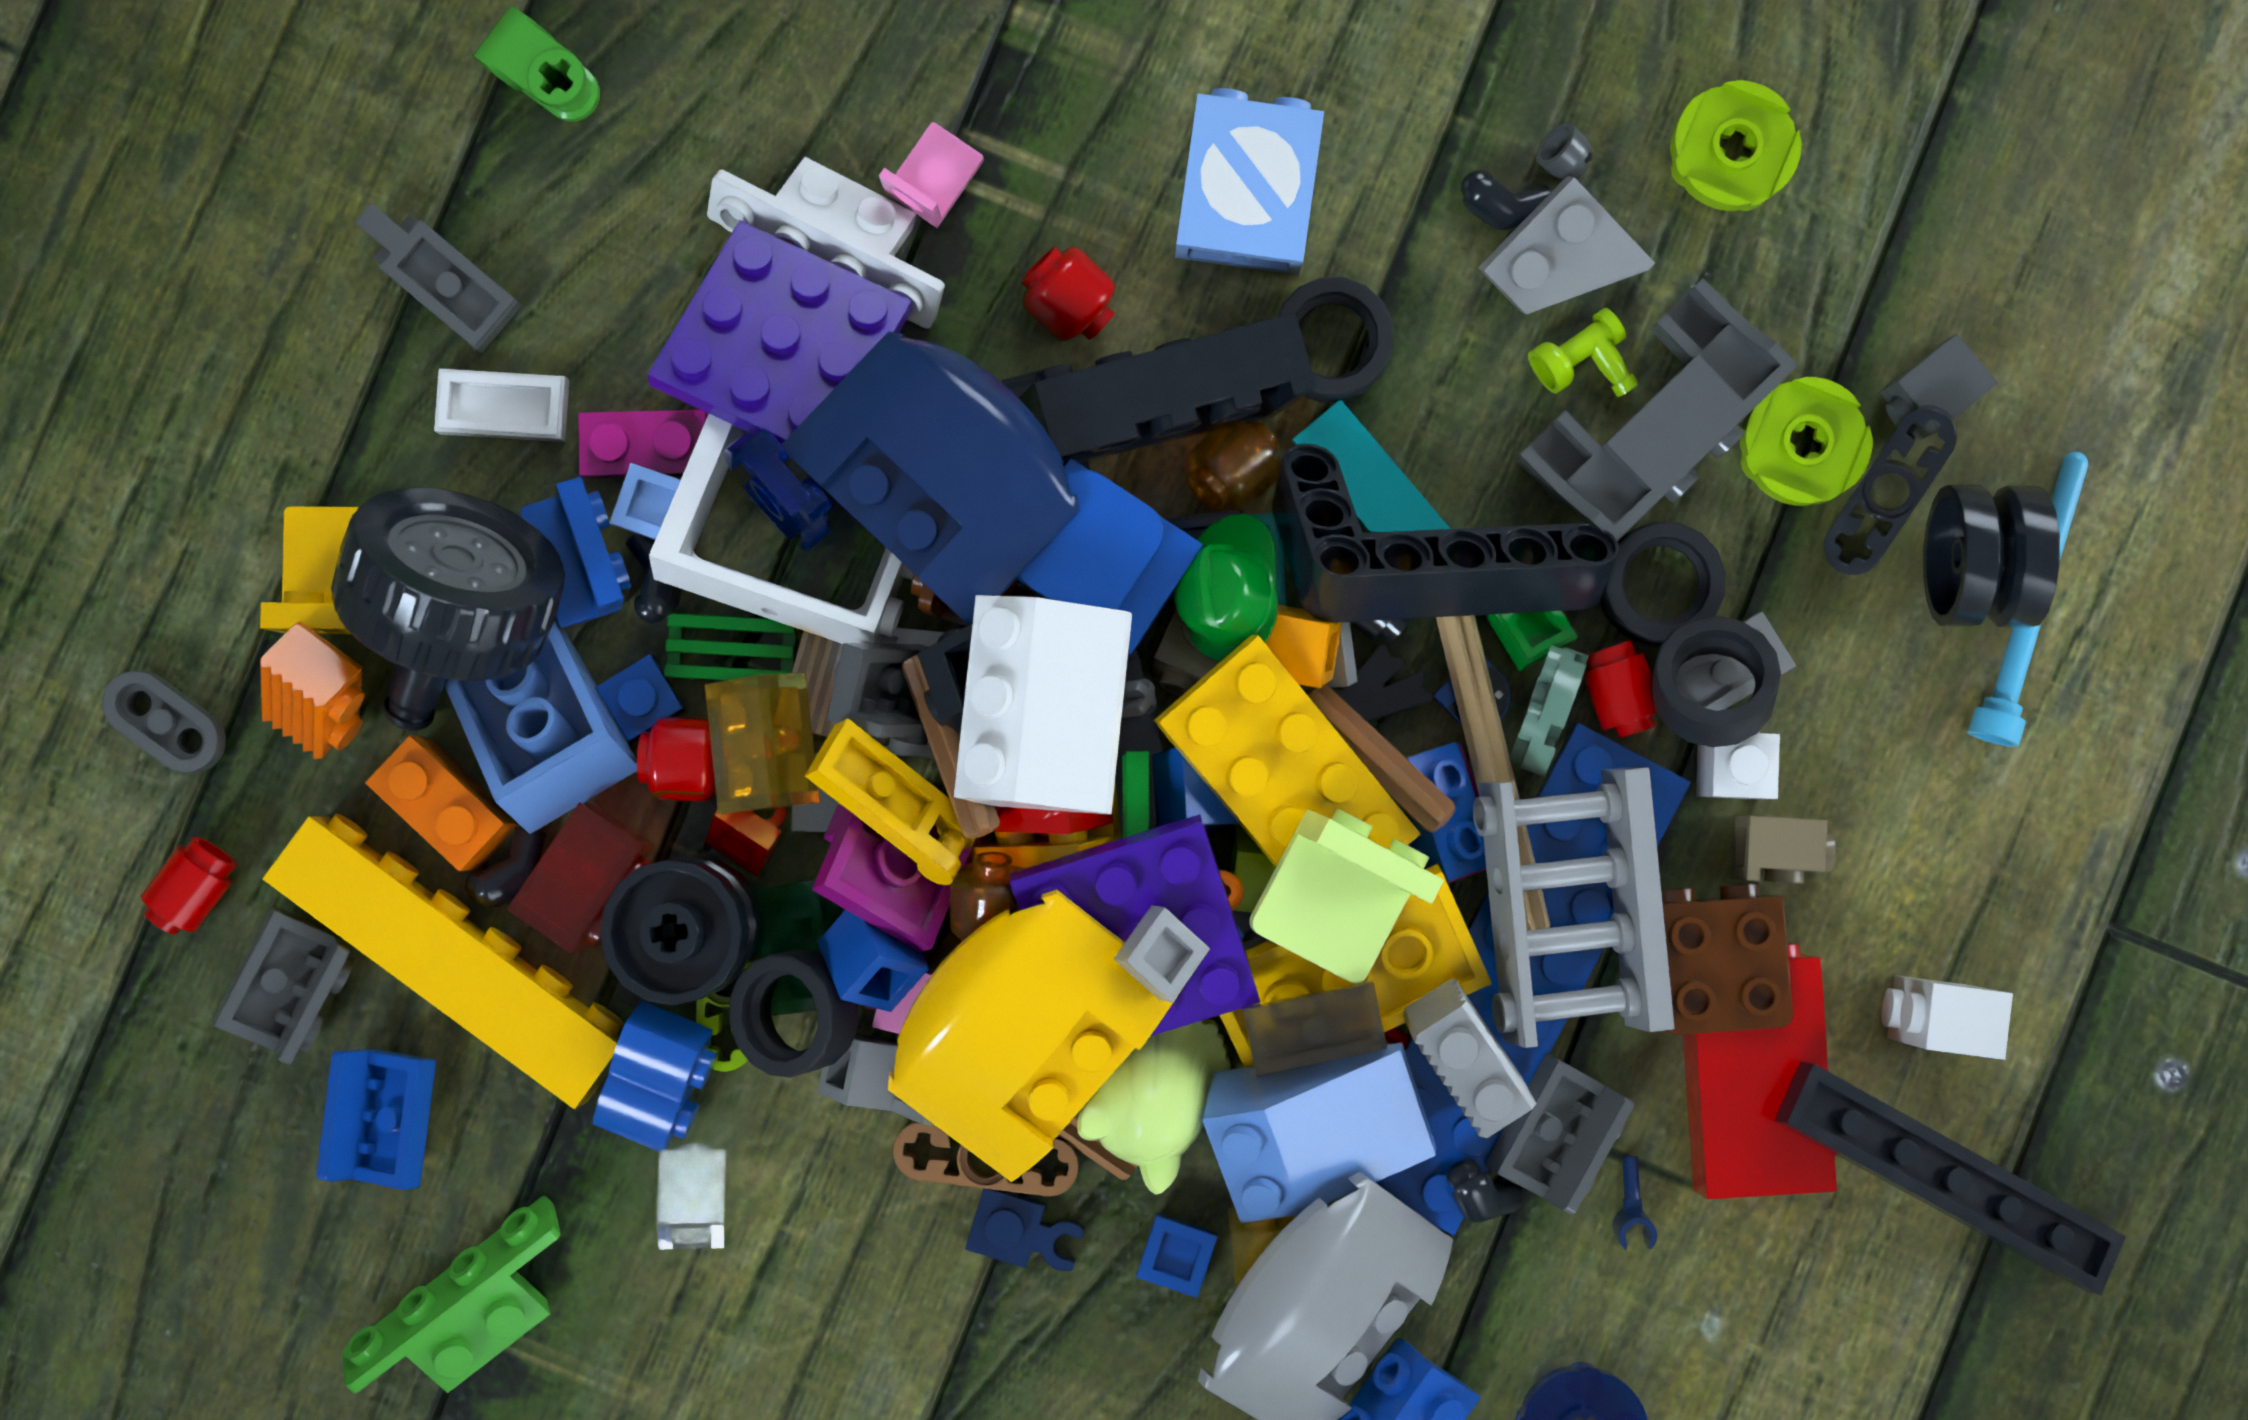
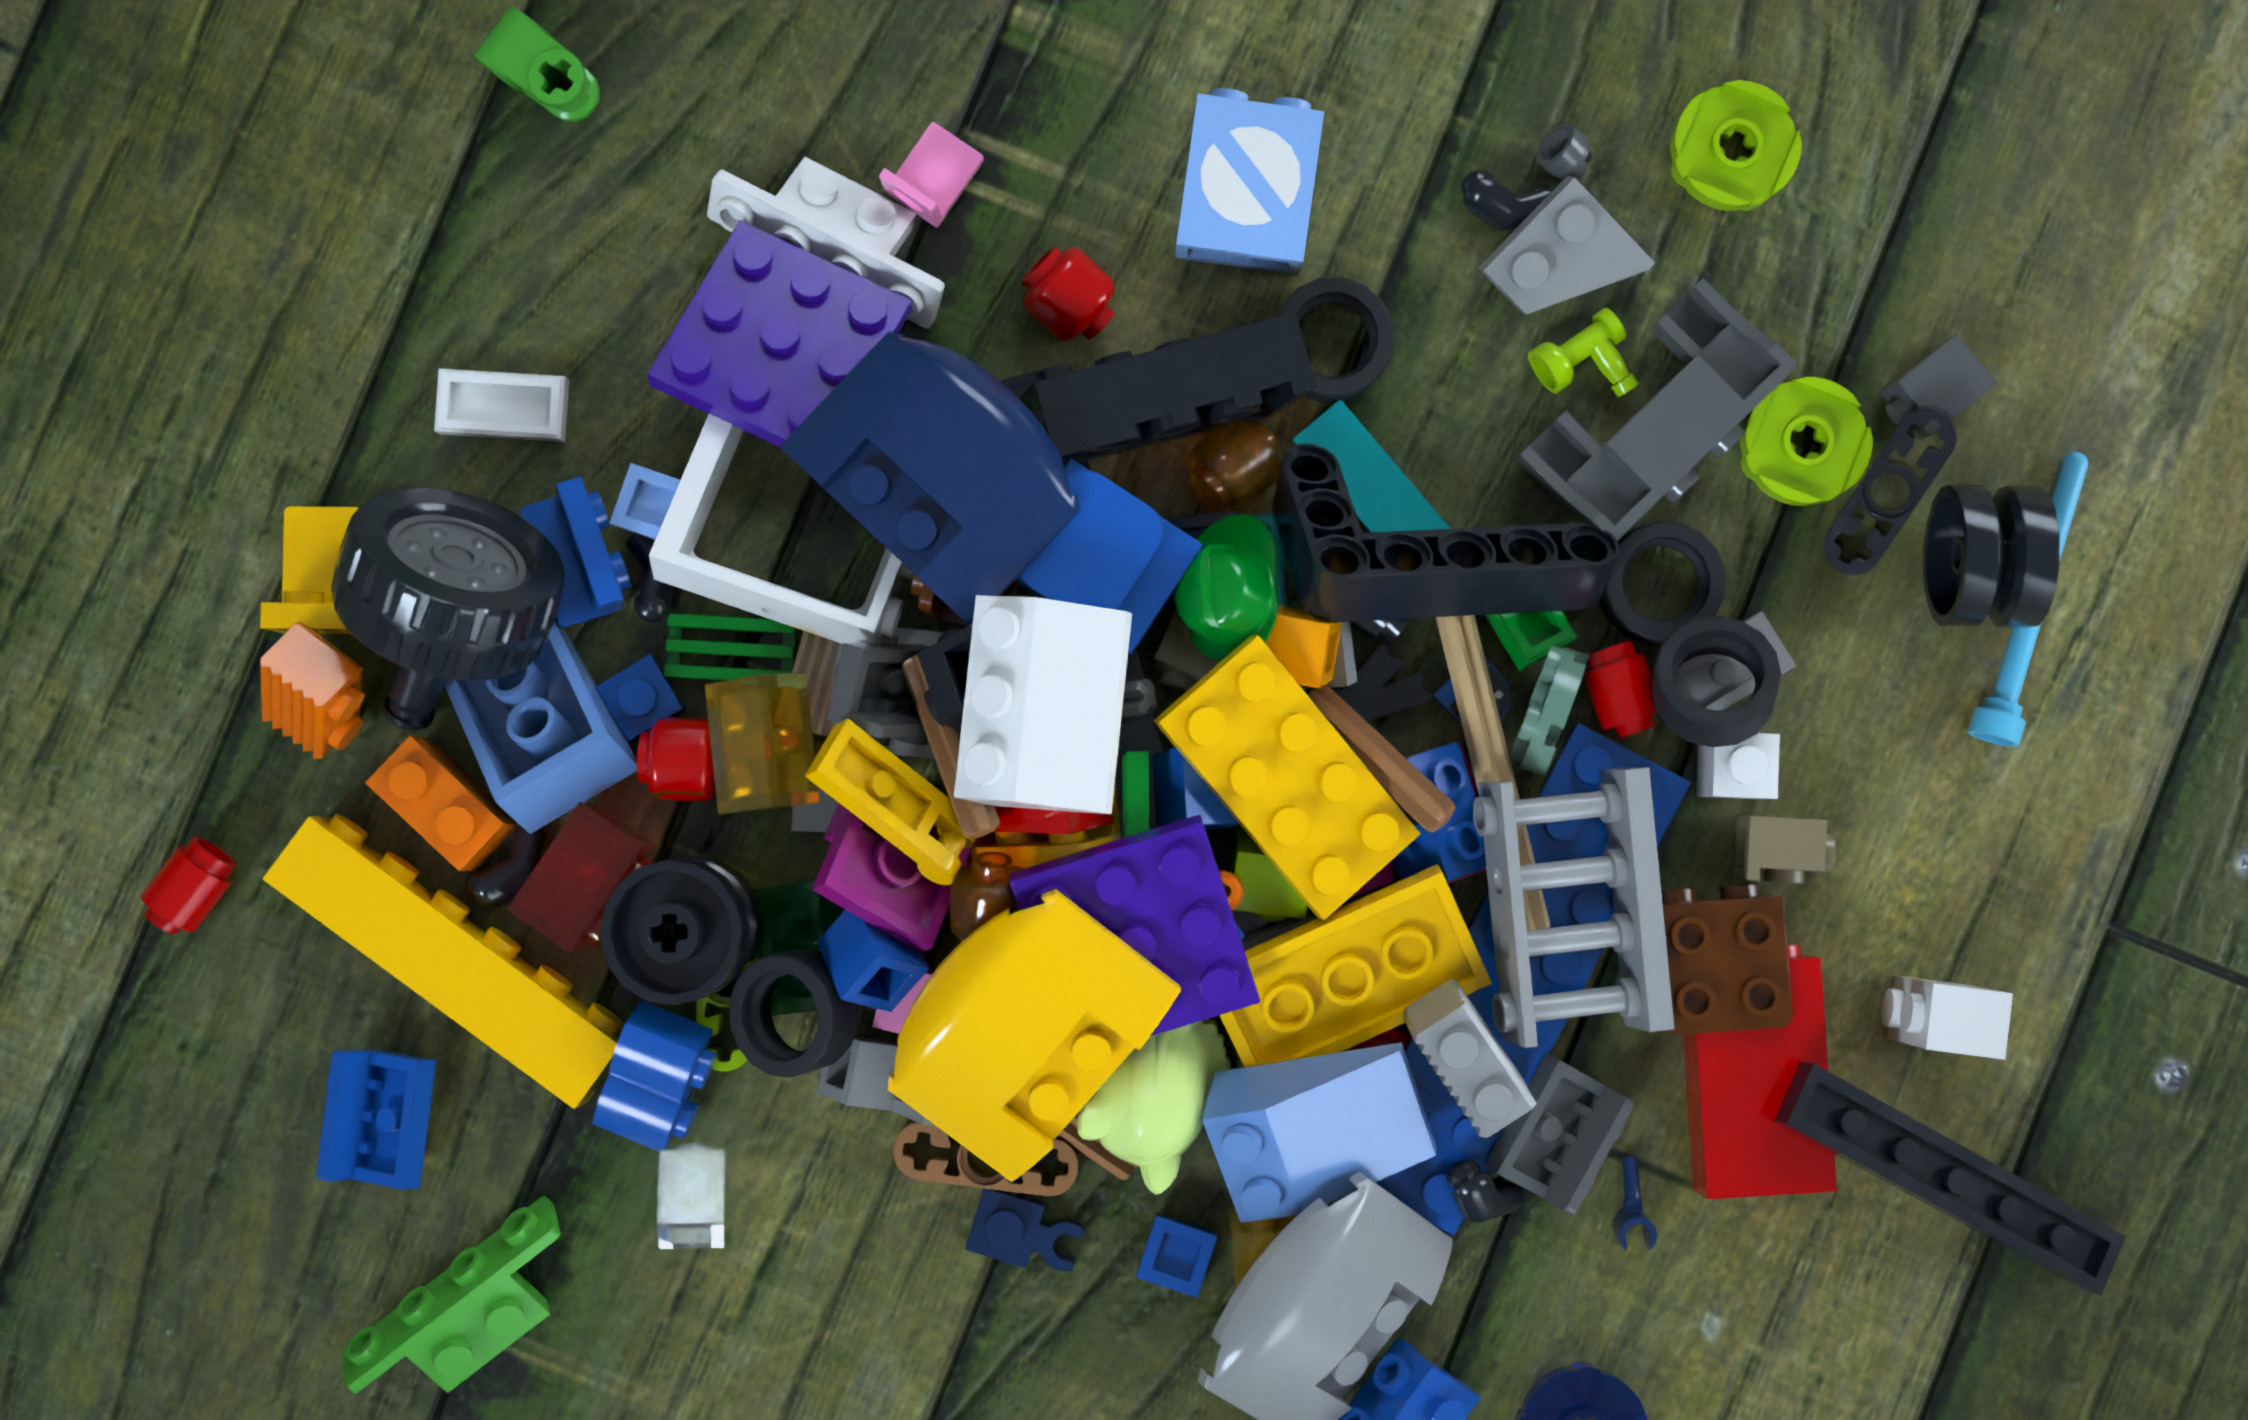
(166, 725): dark grey plate -> none
(284, 984): dark grey bracket -> none
(440, 277): dark grey hinge -> none
(645, 438): dark pink plate -> none
(746, 837): red tile -> none
(785, 501): clear blue plate -> none
(1161, 953): light grey plate -> none
(1314, 1028): clear smoke panel -> none
(1340, 893): yellowish green bracket -> none

